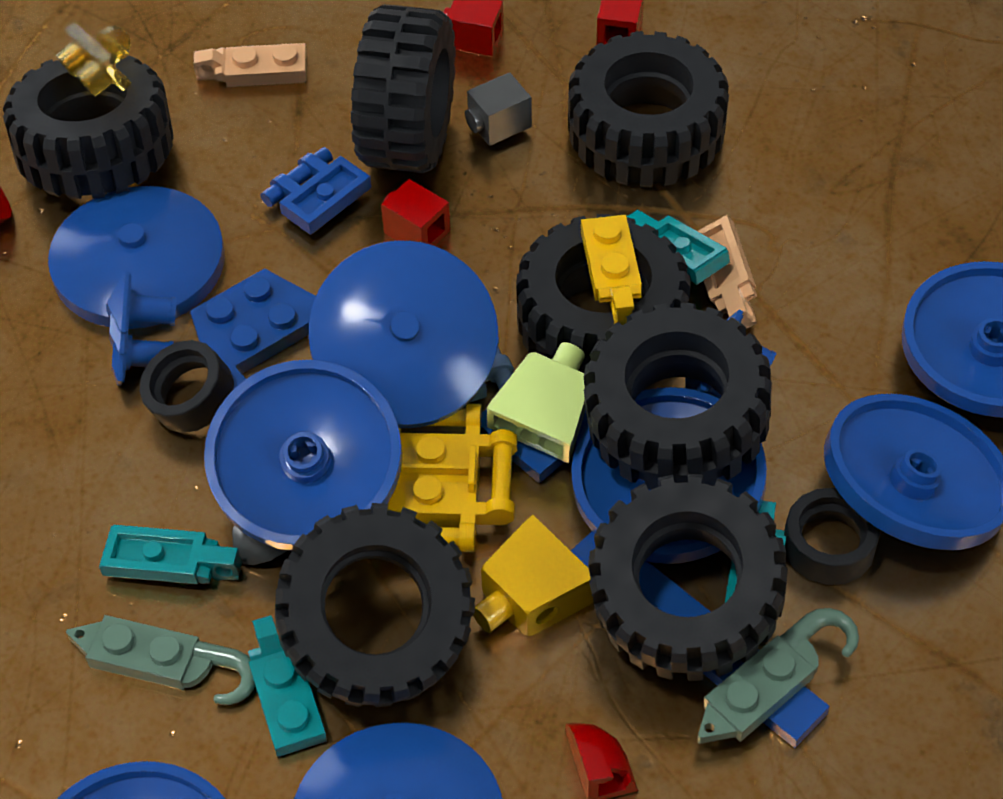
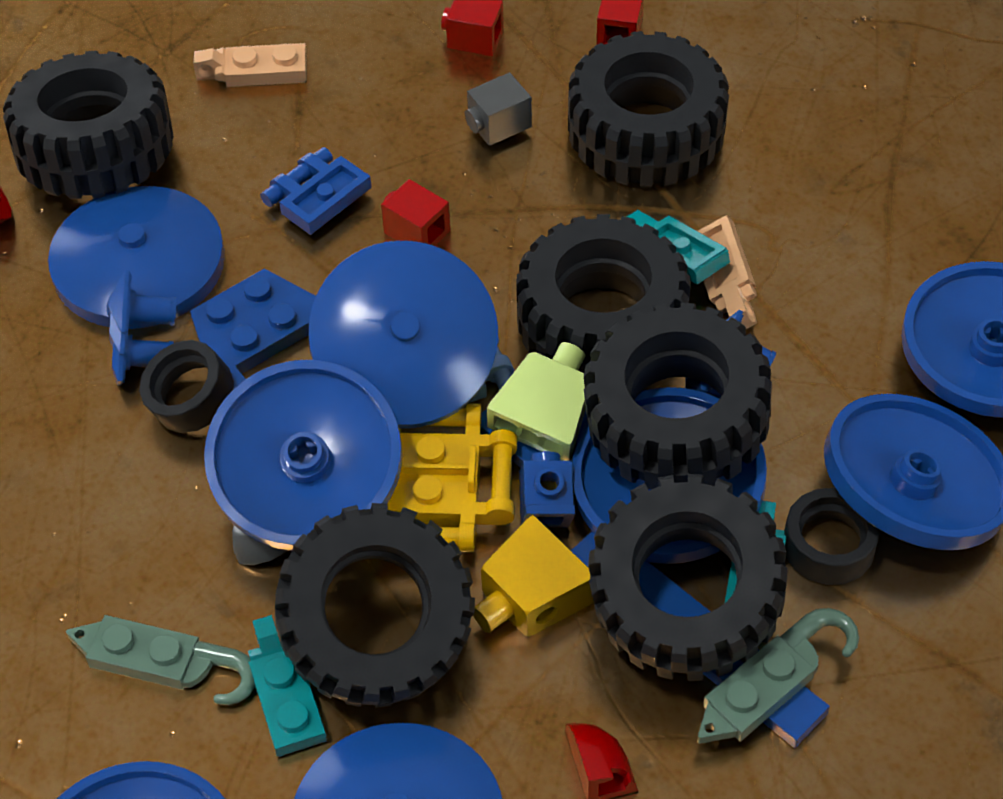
(95, 59): clear yellow hips -> none
(167, 556): teal hinge -> none
(403, 88): black tyre -> none
(550, 507): none -> blue brick
(612, 264): yellow hinge -> none

